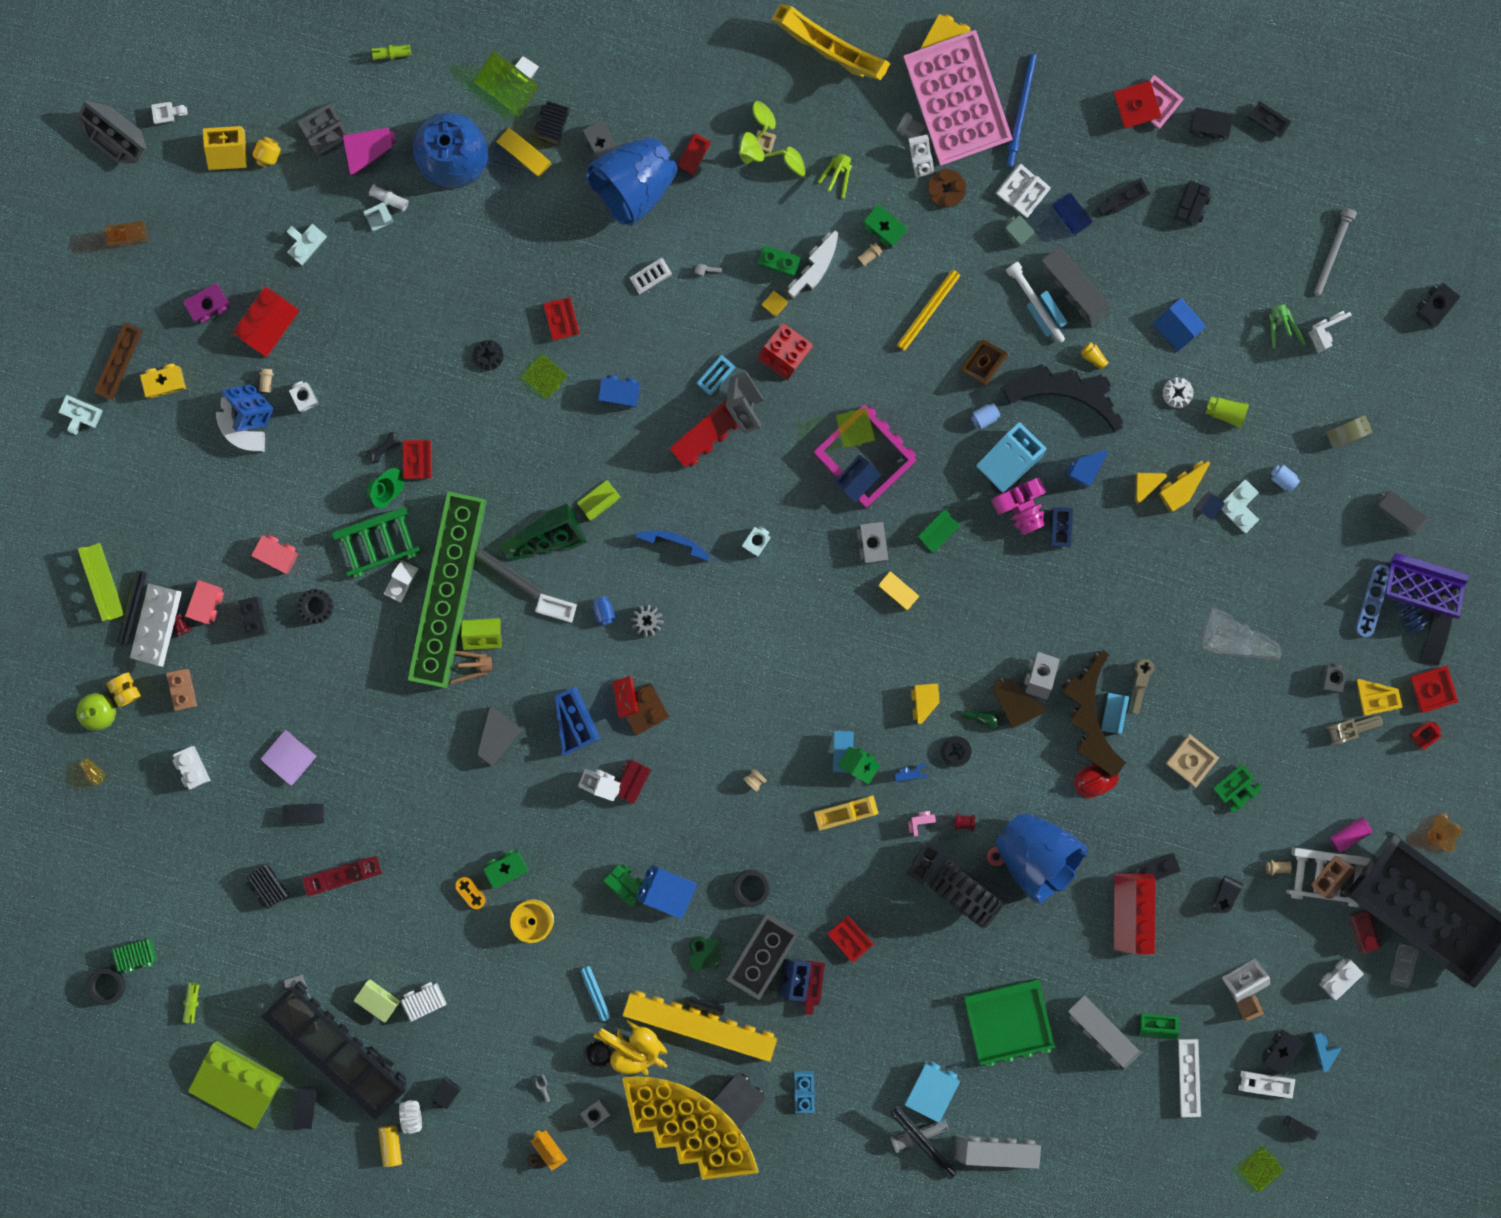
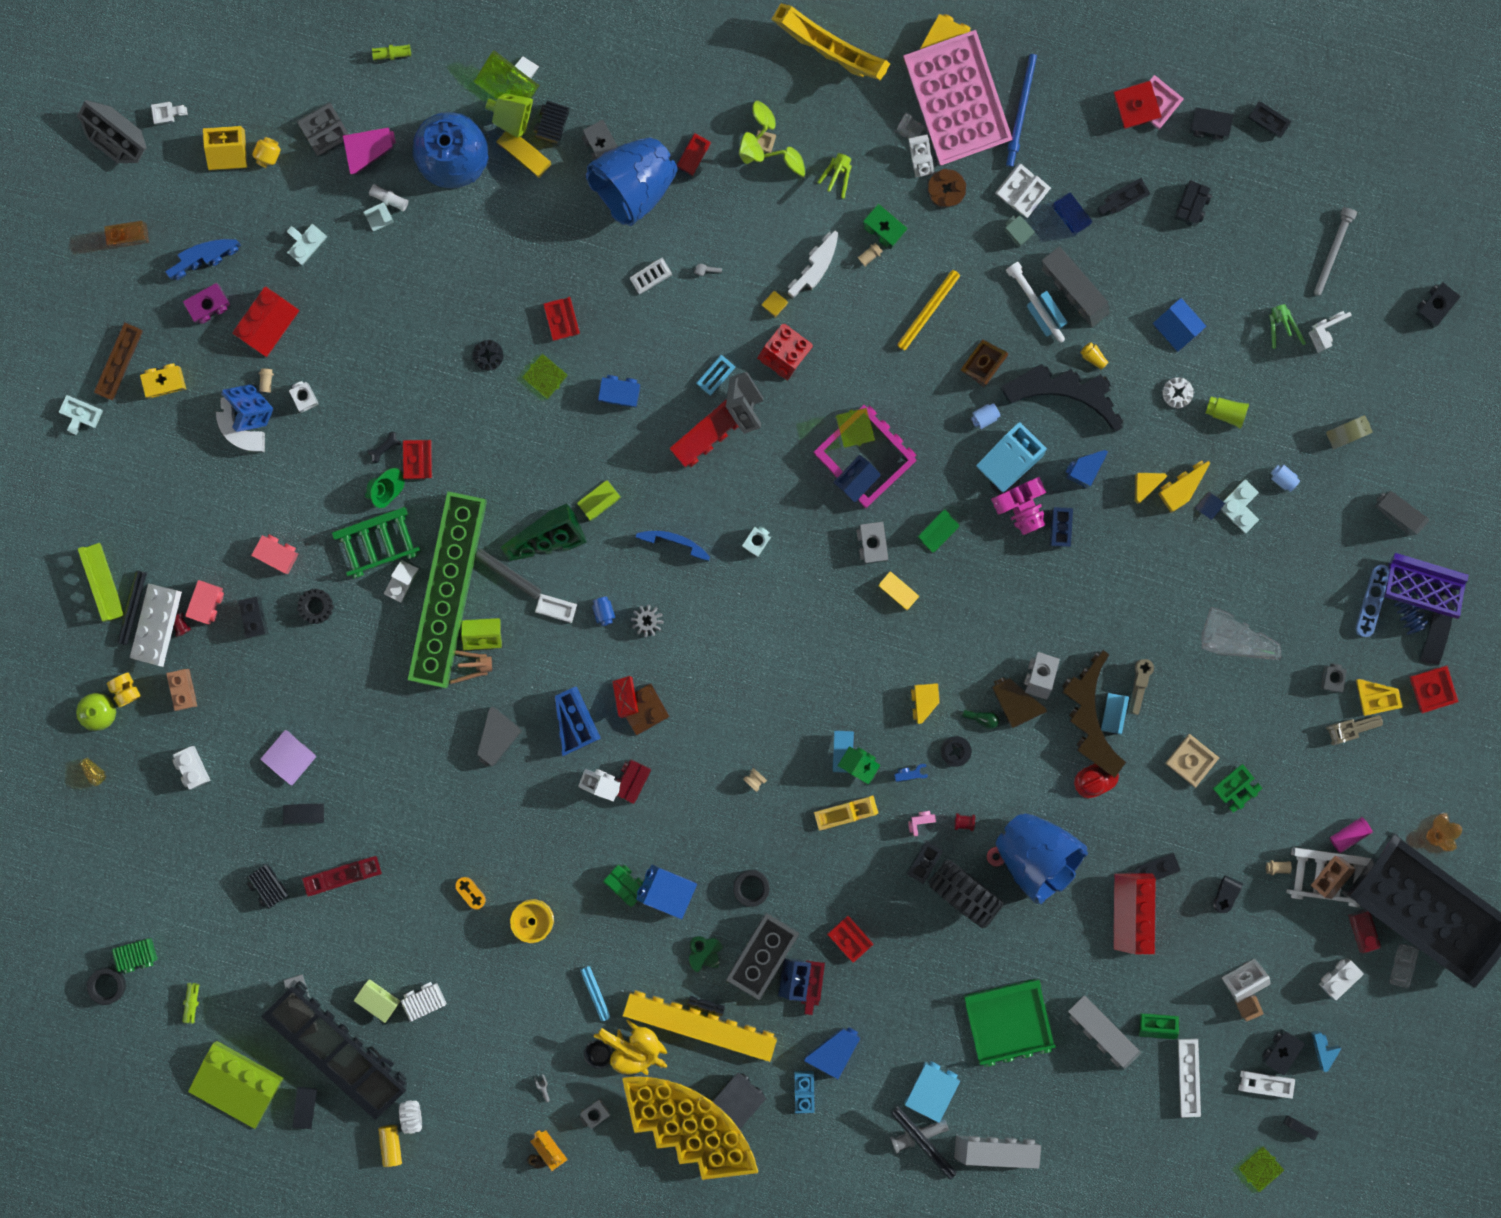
(210, 252): none -> blue slope
(446, 1093): black brick -> none
(511, 113): none -> lime torso
(517, 868): green brick -> none
(779, 261): green brick -> none
(834, 1052): none -> blue slope
(1434, 730): red window -> none

